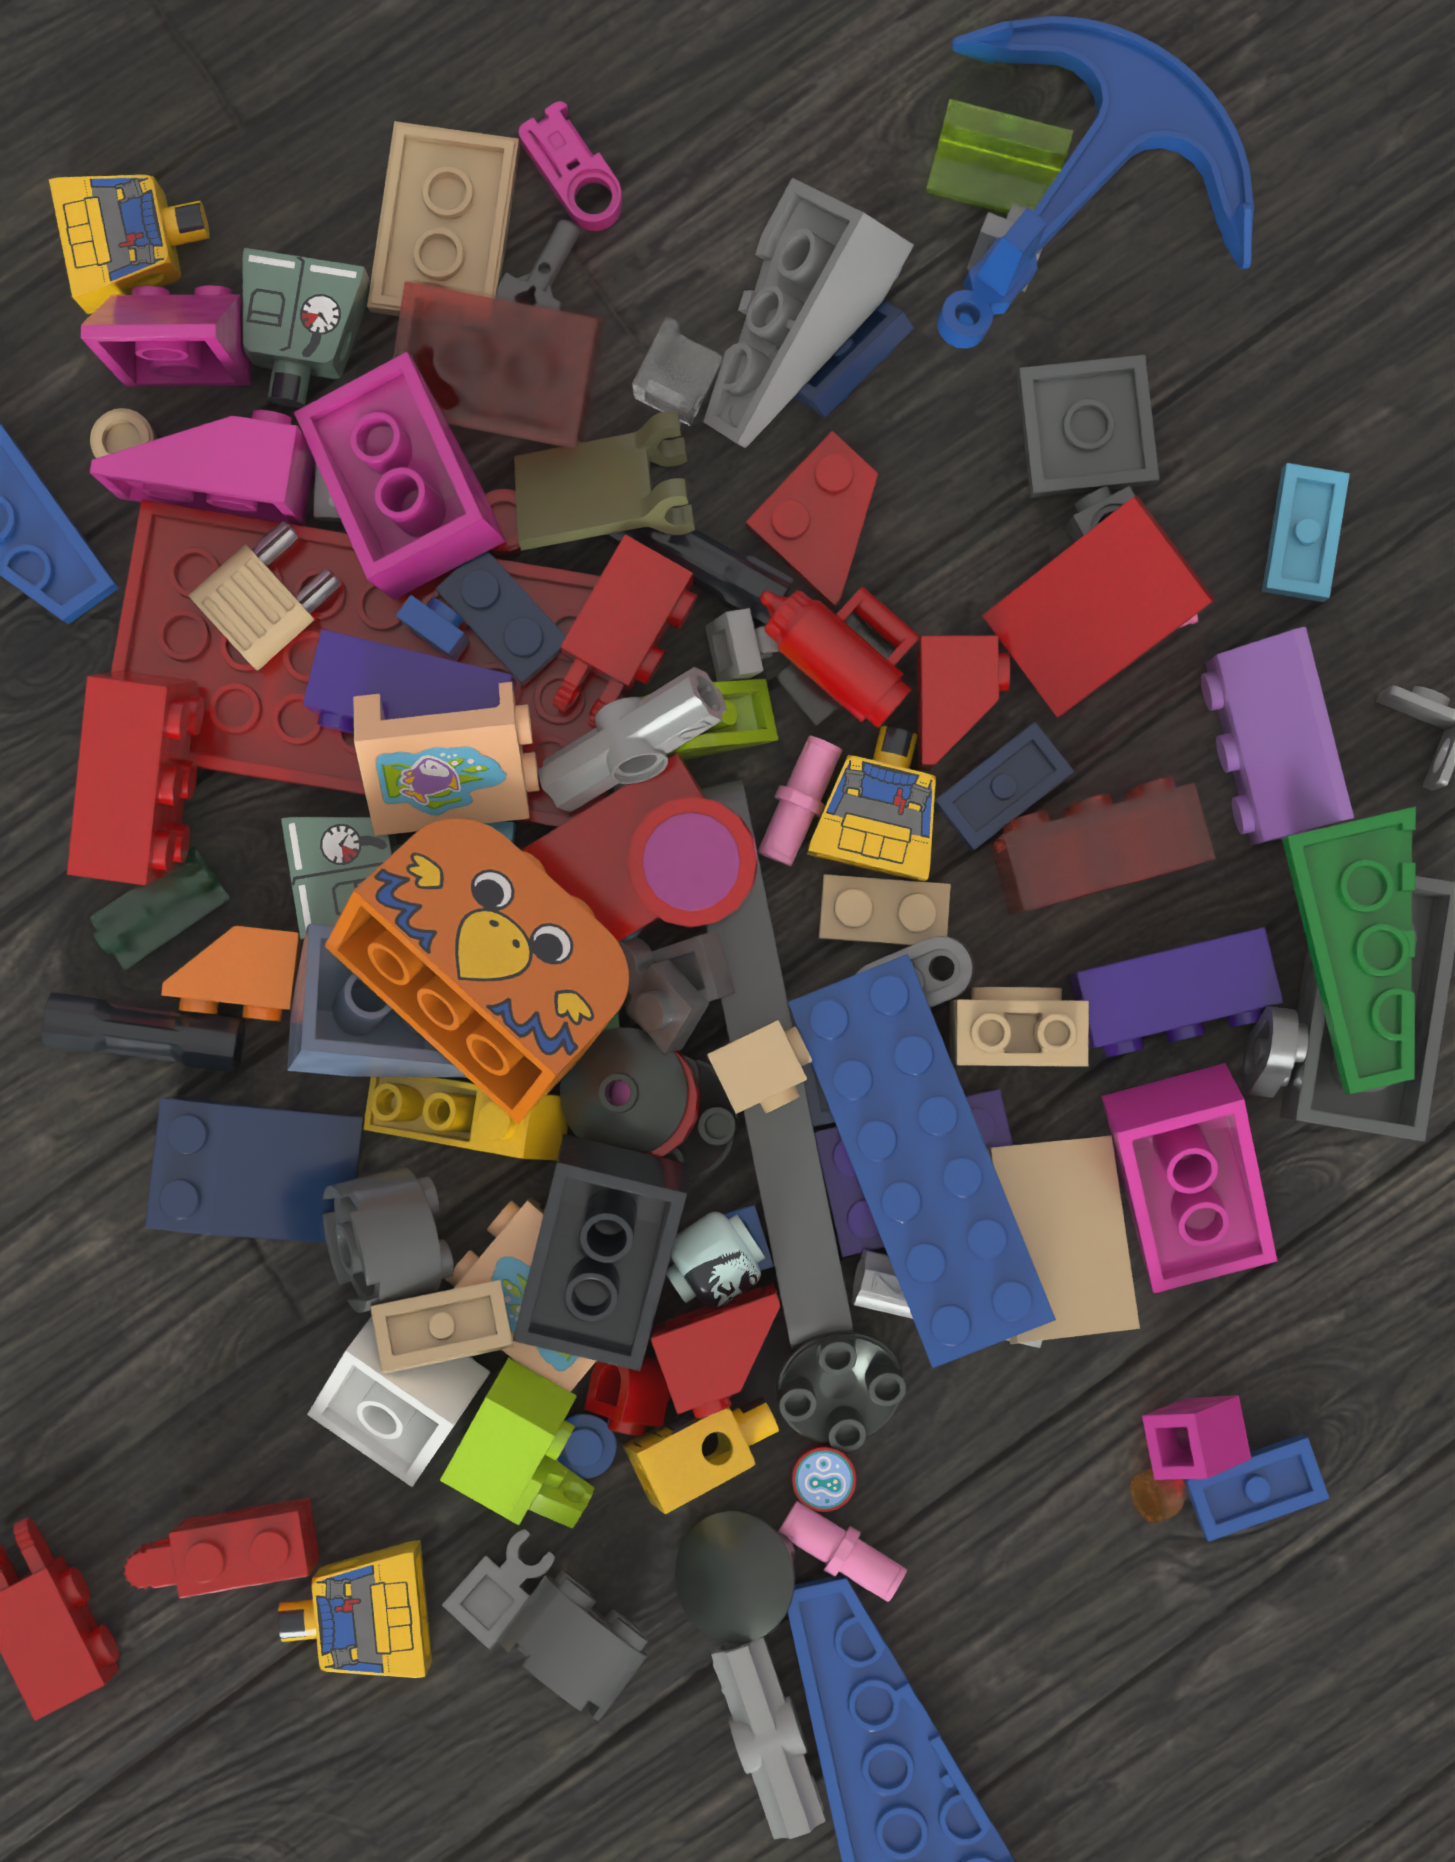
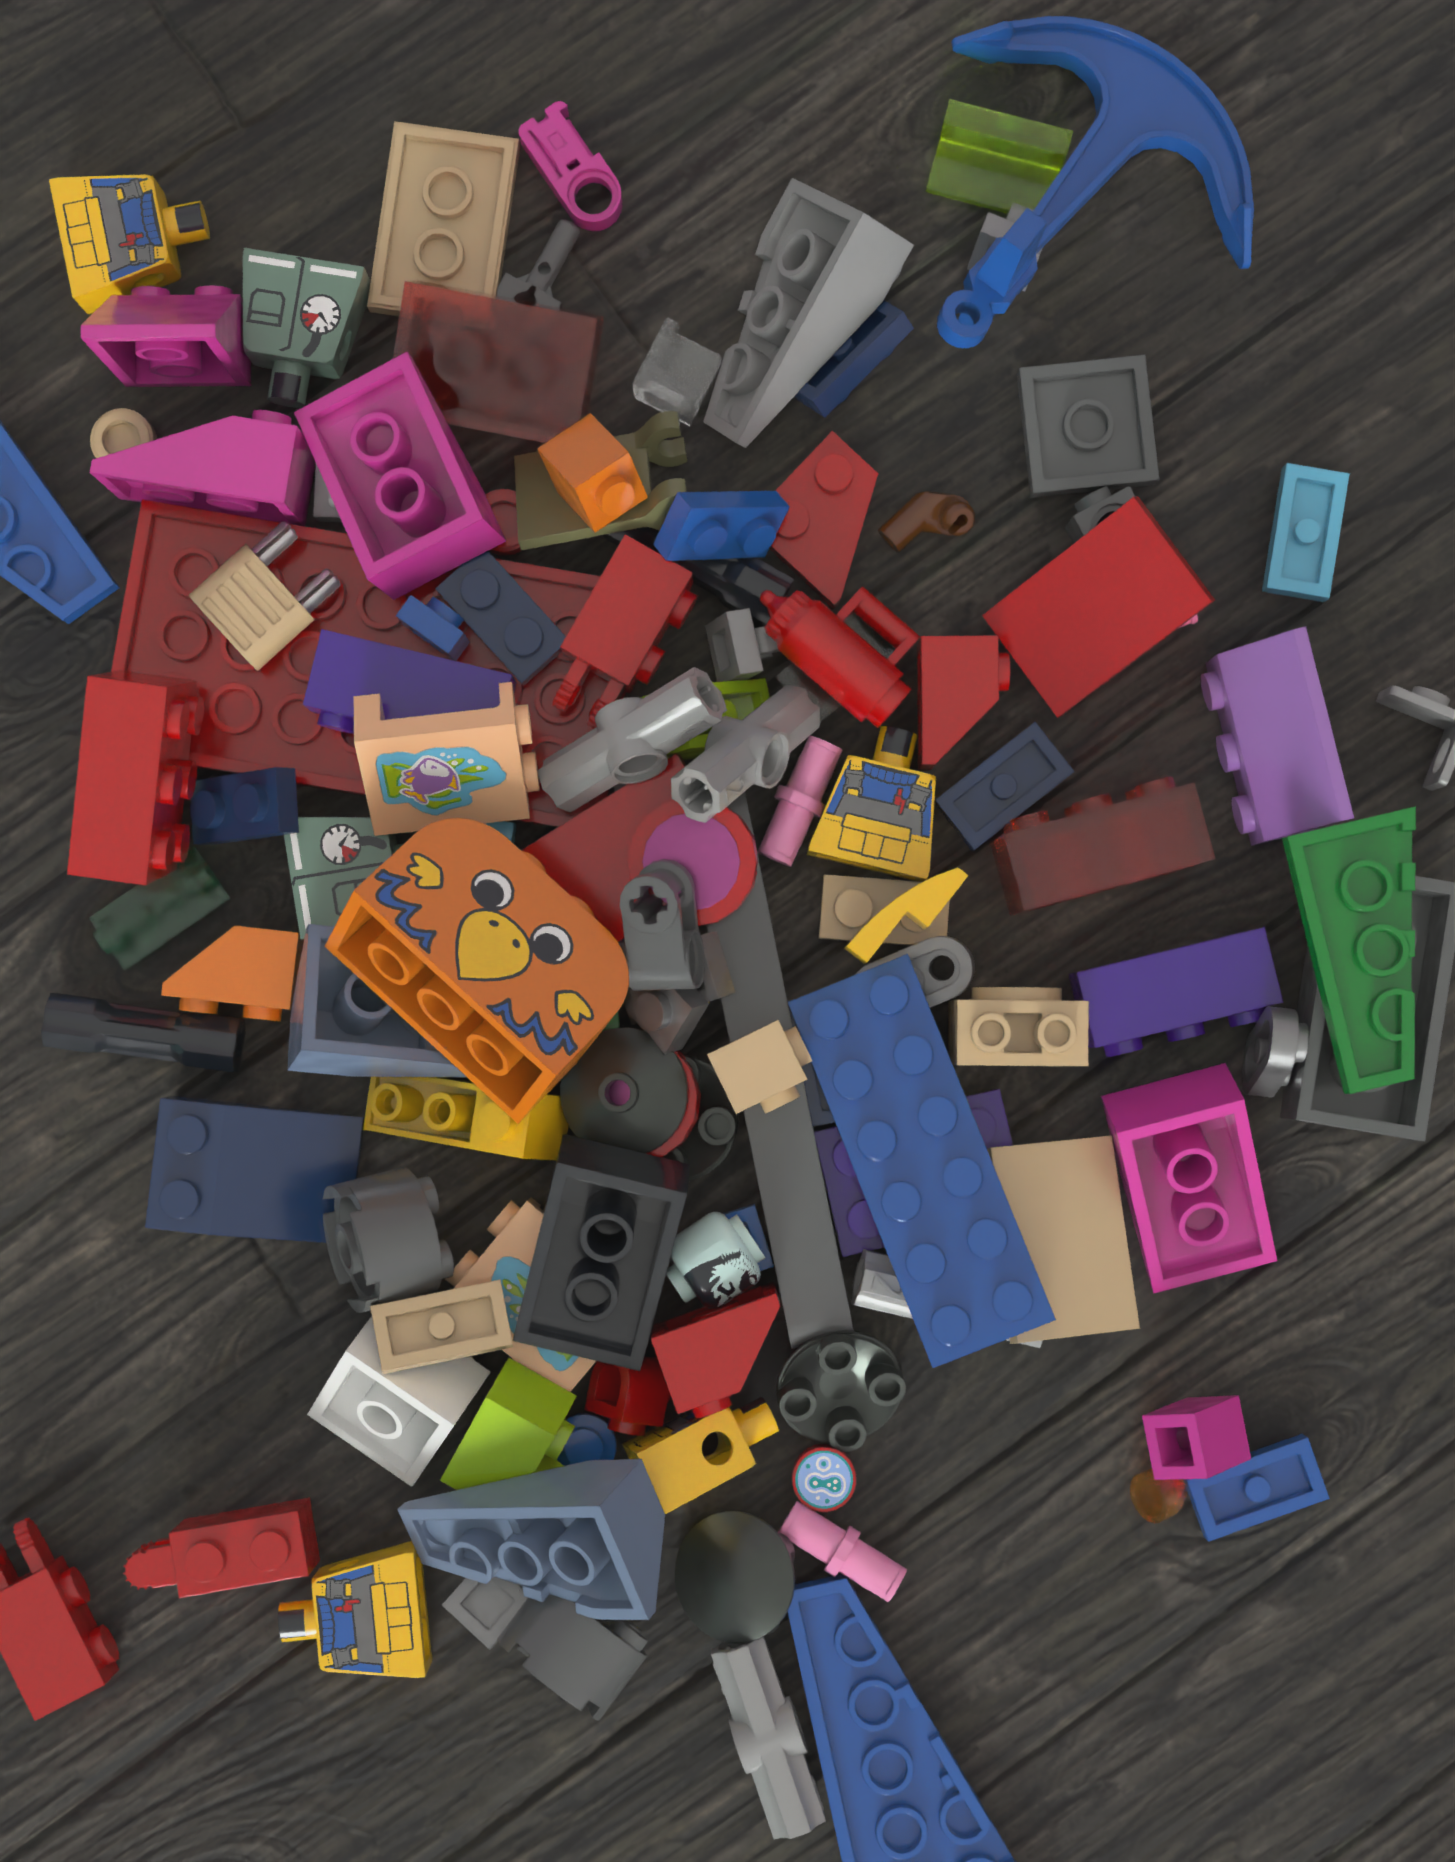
(244, 806): none -> dark blue plate
(561, 1532): none -> sand blue wedge
(593, 472): none -> orange brick
(660, 940): none -> dark grey piece
(721, 525): none -> blue plate
(745, 753): none -> light grey piece
(918, 904): none -> yellow slope
(928, 513): none -> reddish brown arm

